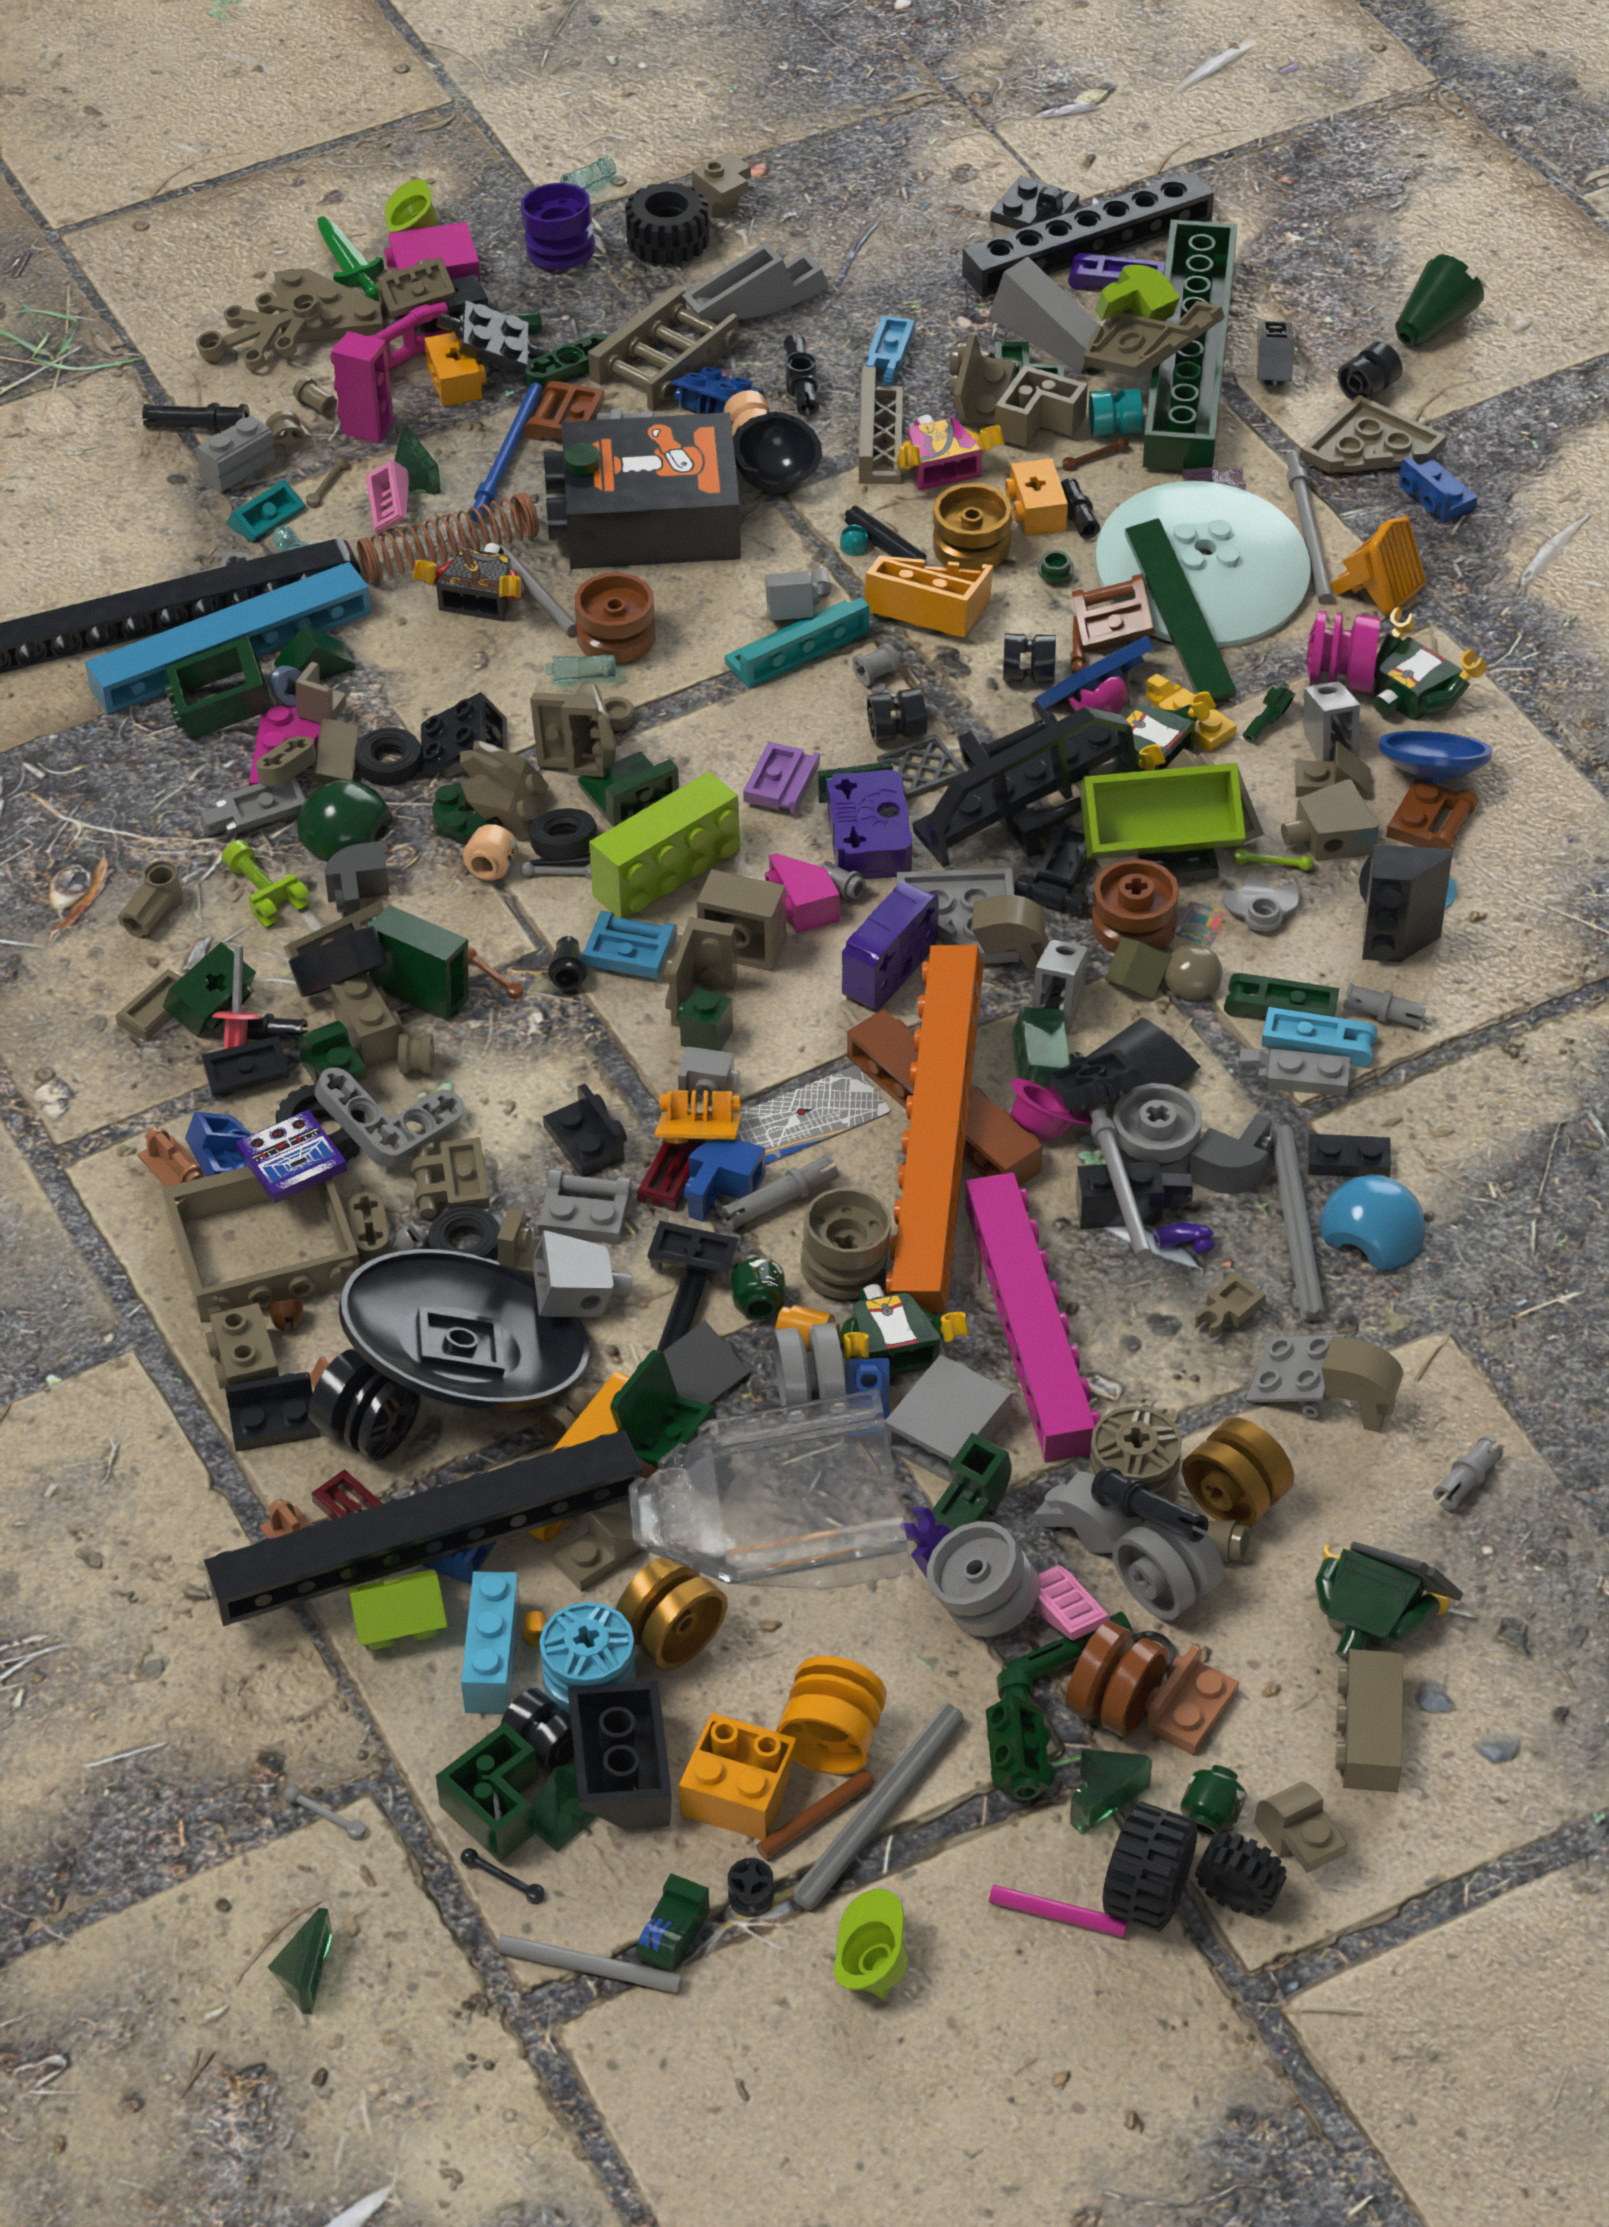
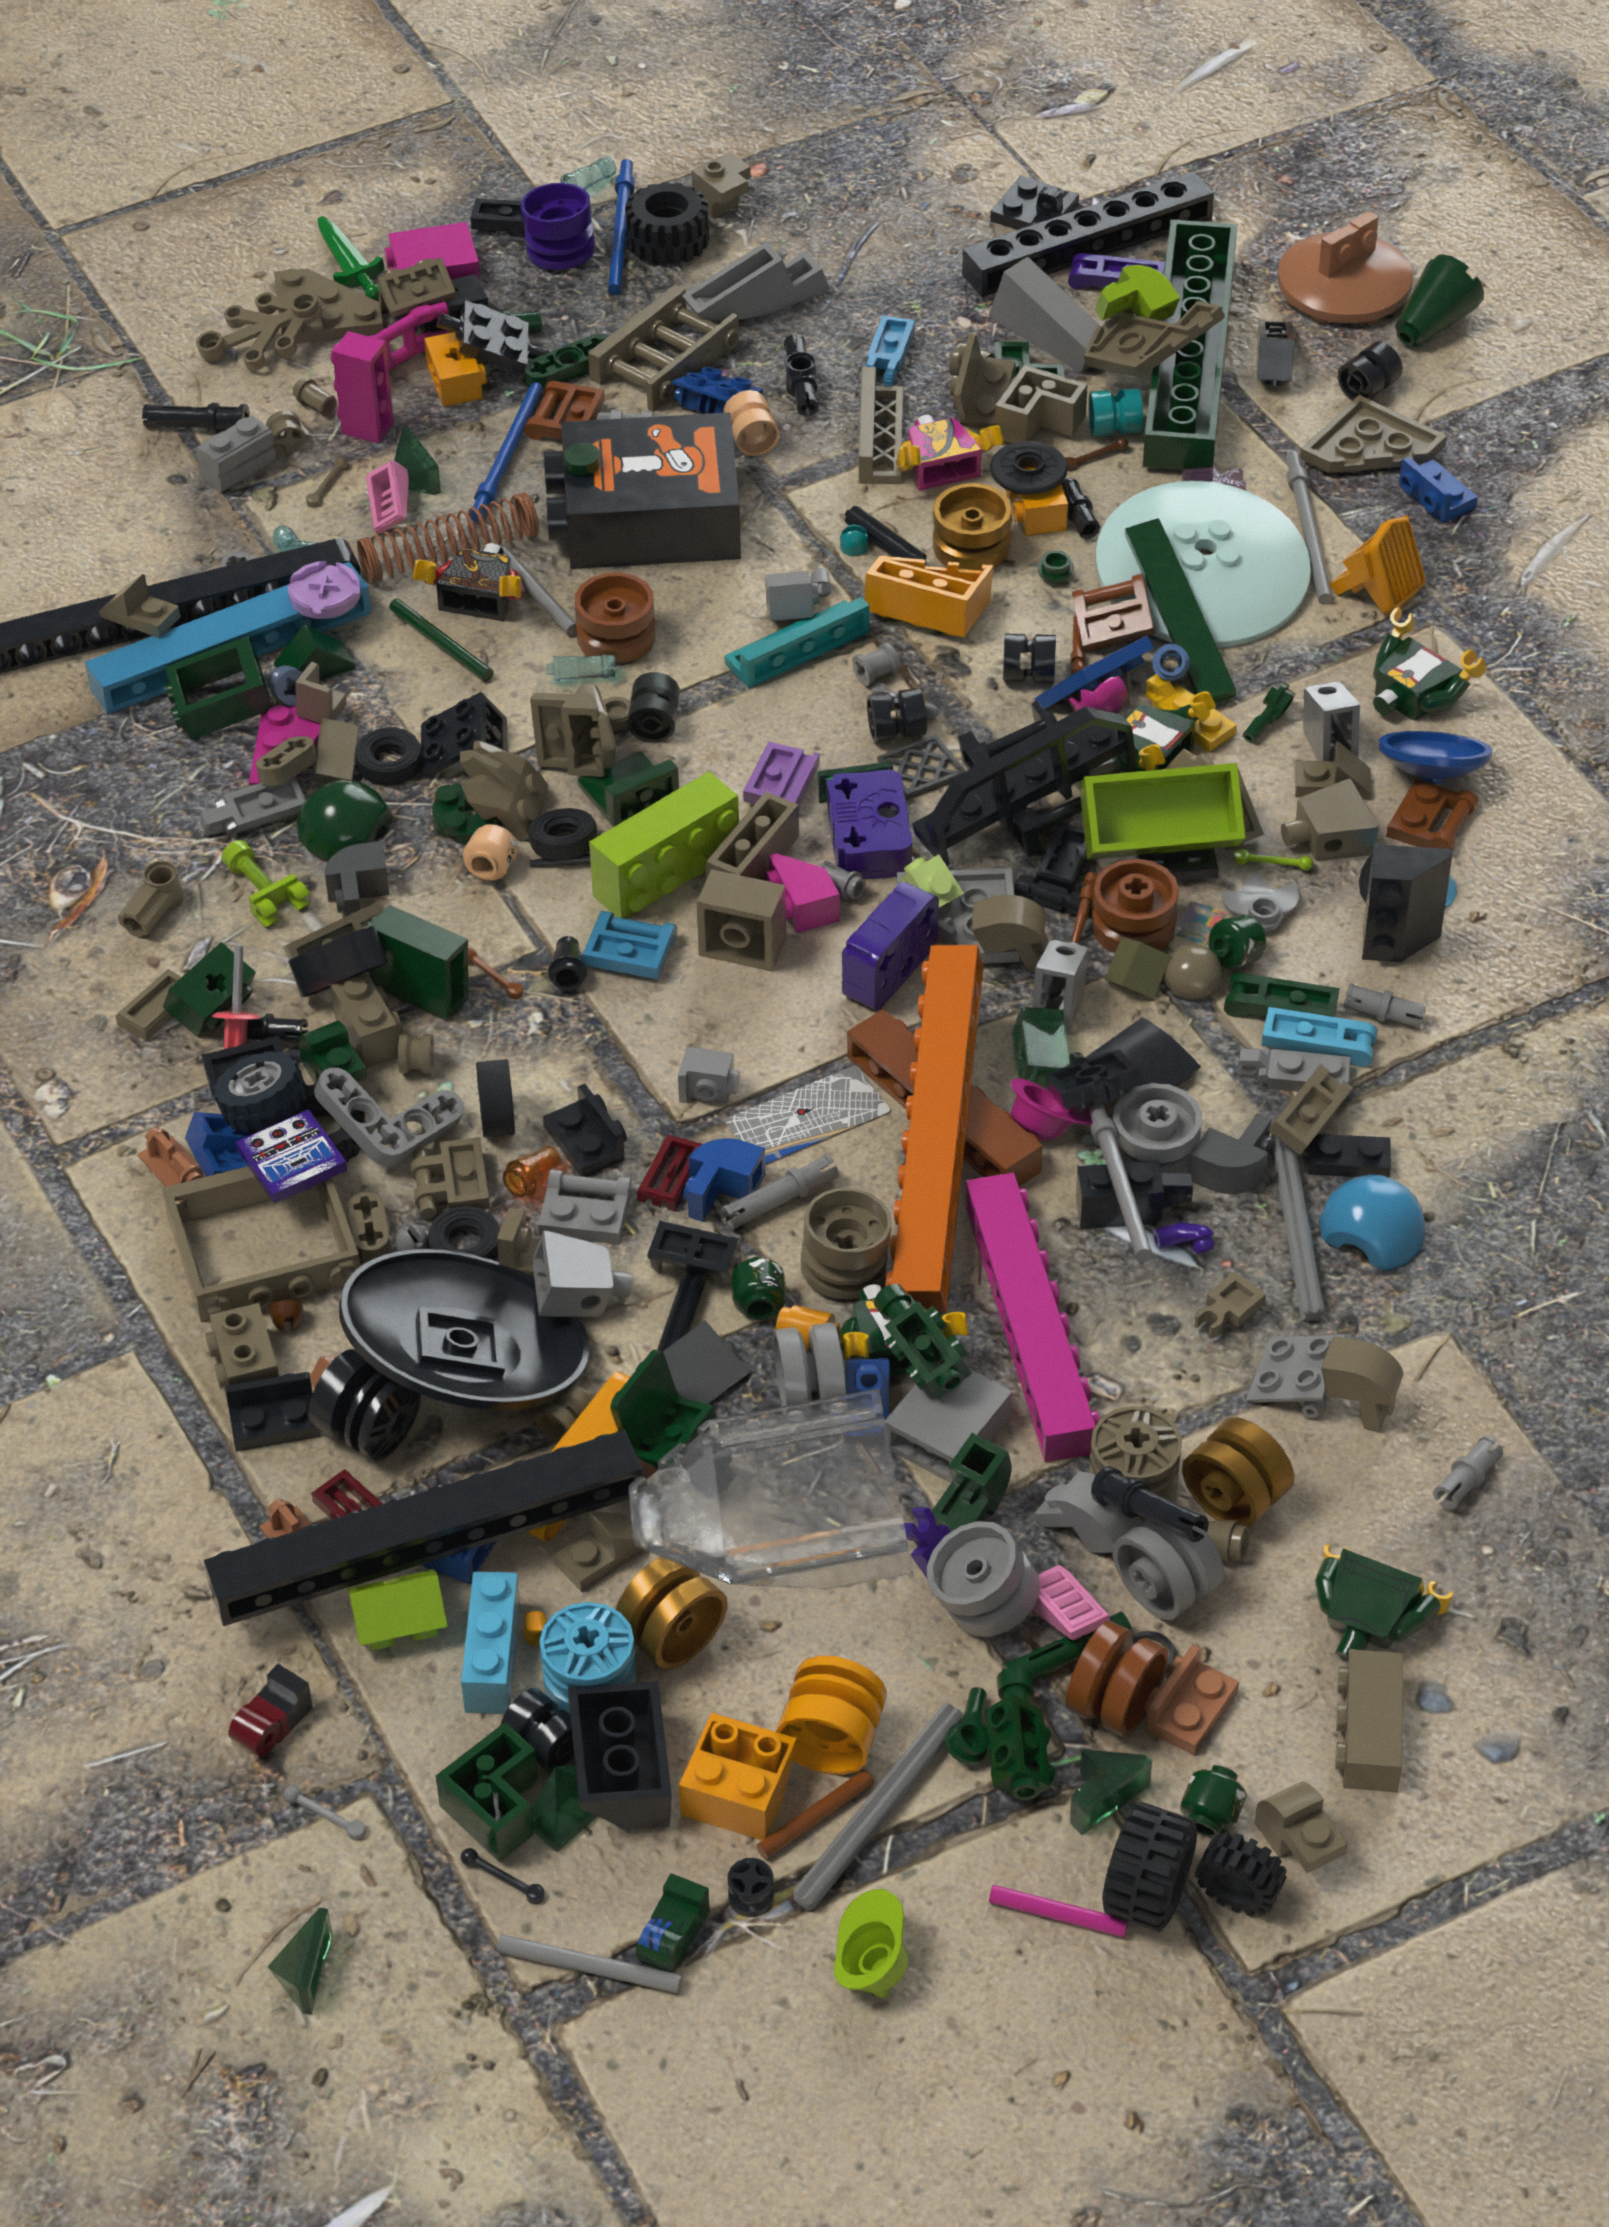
(140, 611): none -> dark tan slope
(260, 1091): none -> black wheel
(266, 511): teal slope -> none
(272, 1712): none -> leg
(324, 590): none -> lavender tile
(410, 207): lime piece -> none
(441, 639): none -> dark green bar
(495, 1098): none -> black tyre
(497, 215): none -> black plate
(528, 869): light grey hinge -> none
(529, 1172): none -> clear orange cone
(624, 188): none -> blue bar
(653, 707): none -> pearl dark grey wheel
(679, 1124): light orange hinge -> none
(703, 956): dark tan bracket -> none
(705, 1020): dark green brick -> none
(765, 830): none -> dark tan brick
(776, 452): black cylinder -> none
(918, 1336): none -> dark green brick
(933, 877): none -> yellowish green bracket
(968, 1739): none -> dark green plate
(1048, 475): none -> black wheel
(1086, 899): none -> dark orange piece
(1174, 653): none -> medium blue cone
(1238, 941): none -> dark green head
(1310, 1109): none -> dark tan plate
(1344, 651): dark pink wheel -> none
(1346, 274): none -> nougat bracket
(1433, 1579): dark grey window -> none

